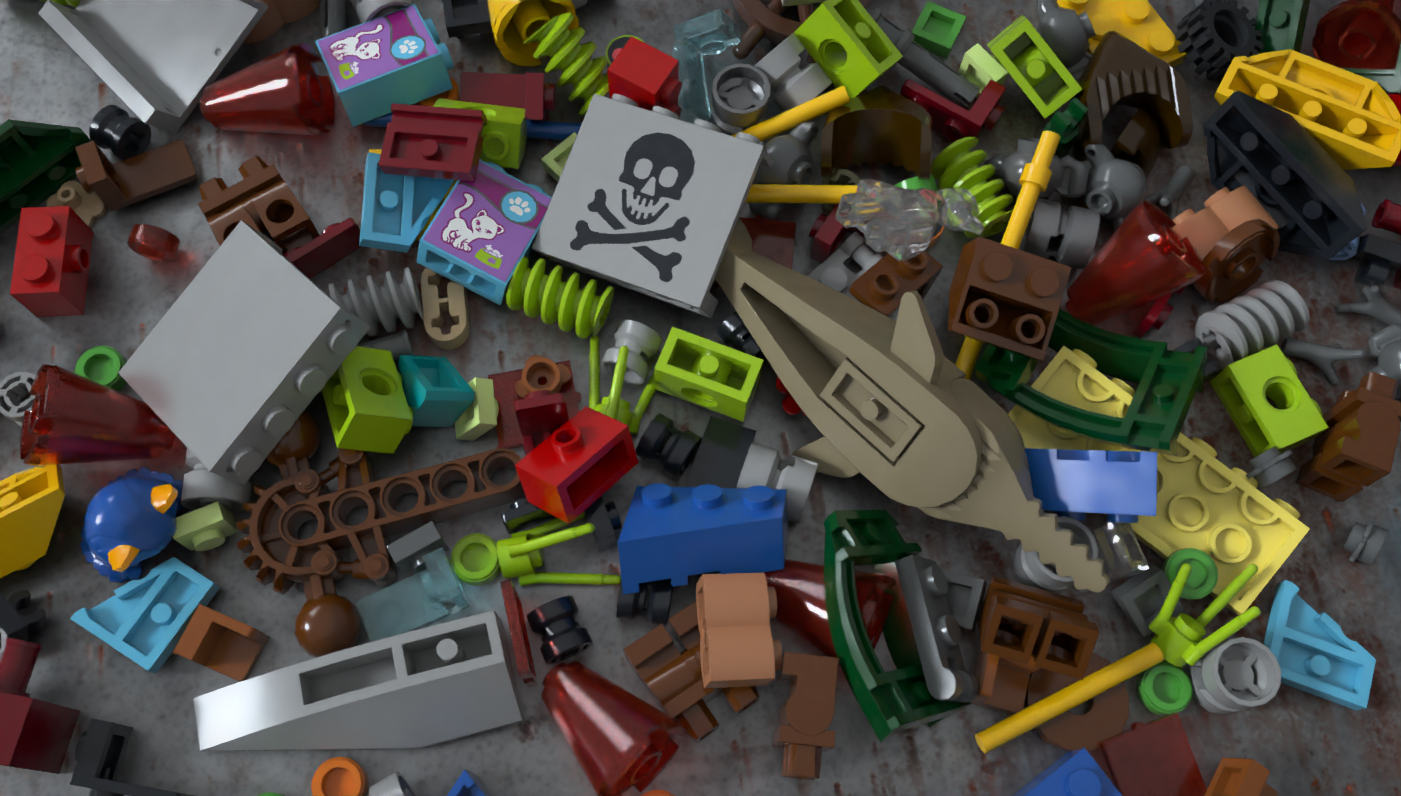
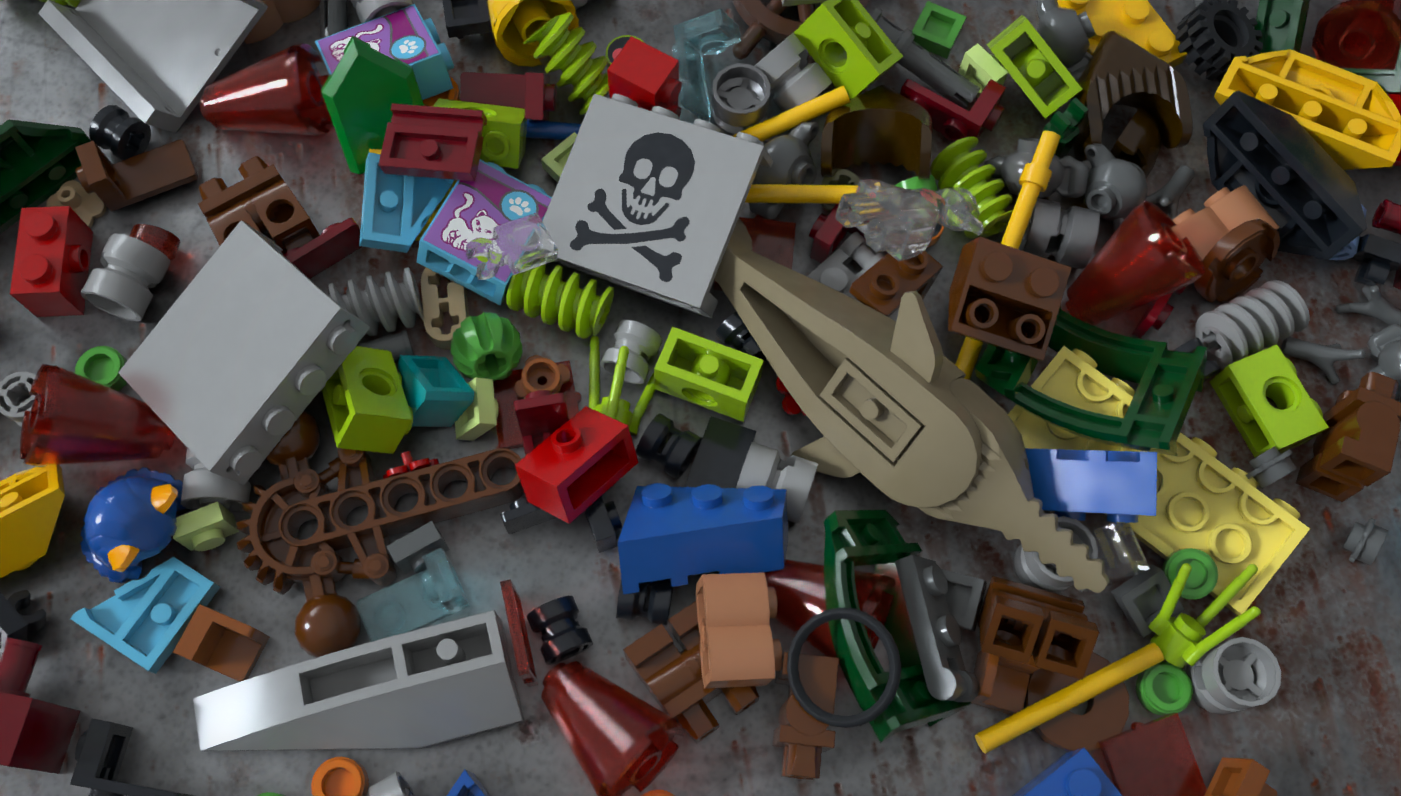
(126, 276): none -> light grey wheel
(362, 96): none -> green tile
(409, 465): none -> red plant
(476, 559): lime tile -> none
(486, 347): none -> bright green piece
(518, 243): none -> clear plate
(524, 552): lime plant -> none
(894, 669): none -> black tyre
(1316, 652): medium azure wing -> none

